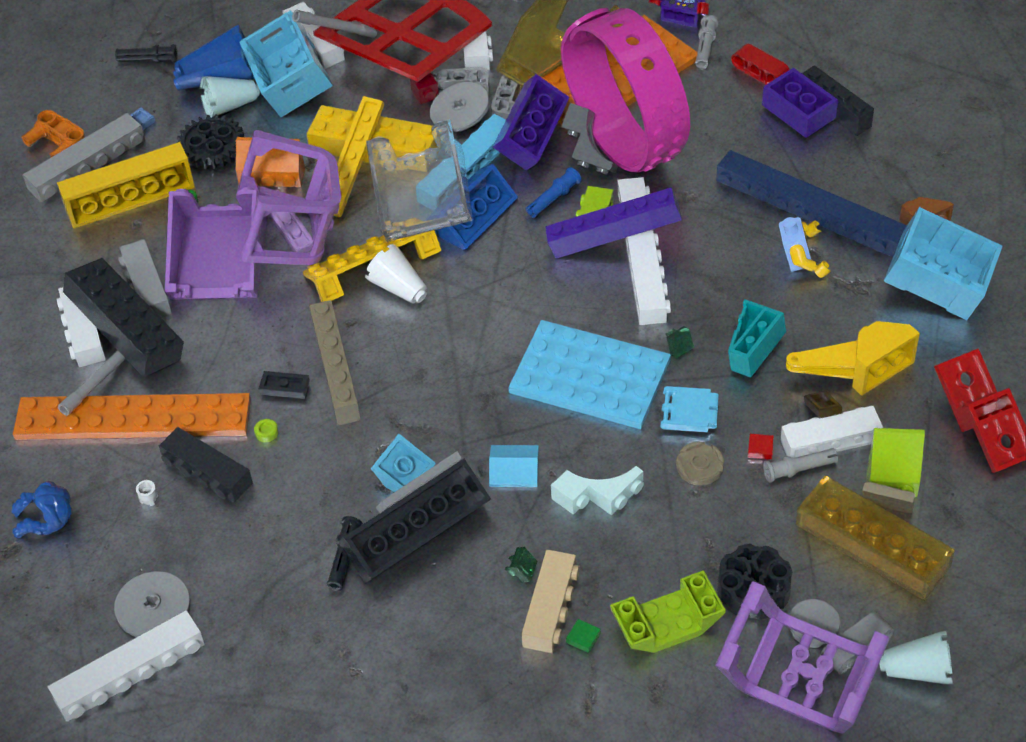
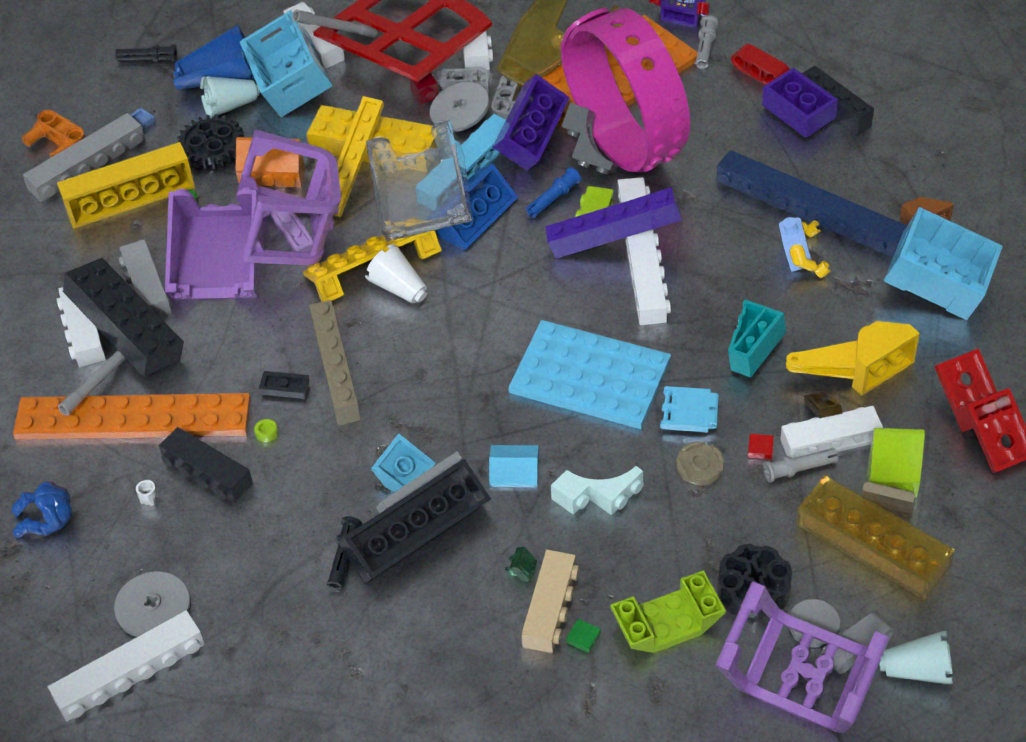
(679, 341): clear green tile -> none

